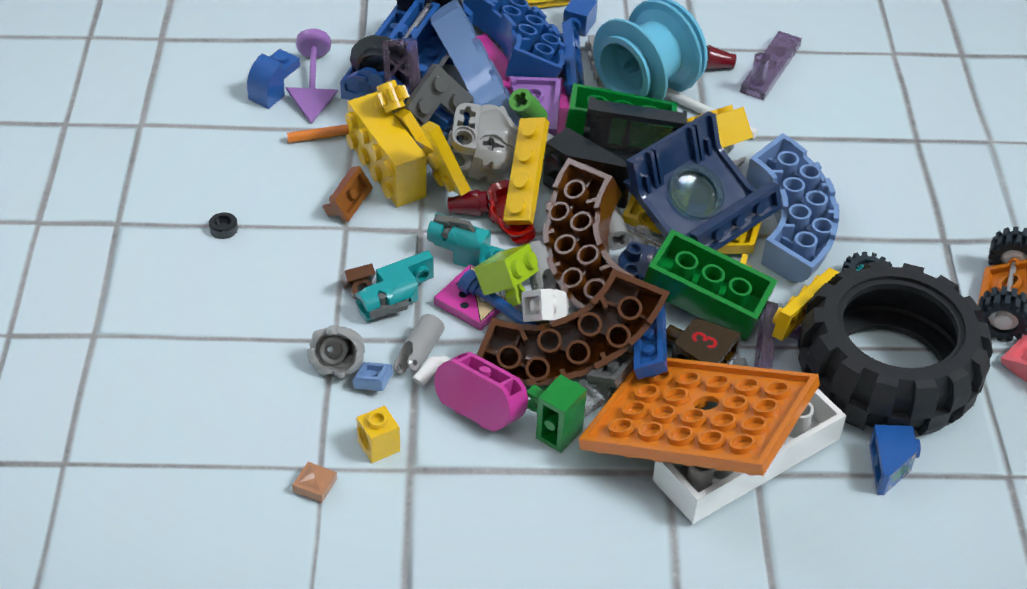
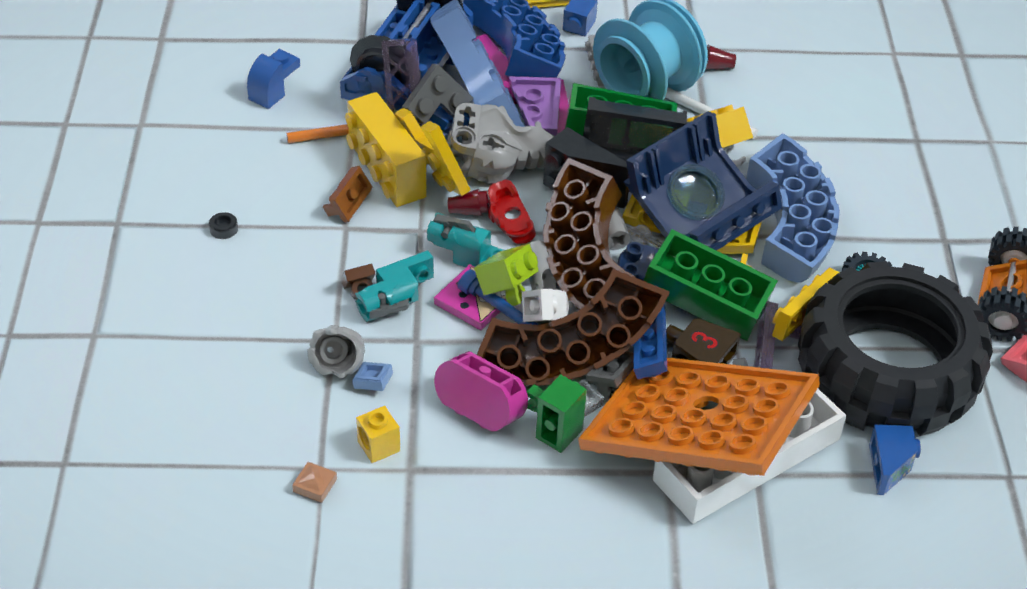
(312, 101): medium lavender piece -> none
(390, 96): yellow gear -> none
(419, 343): light grey piece -> none
(428, 369): white arm -> none
(526, 104): bright green hinge -> none
(526, 171): yellow plate -> none
(573, 61): blue plate -> none
(770, 65): clear purple piece -> none

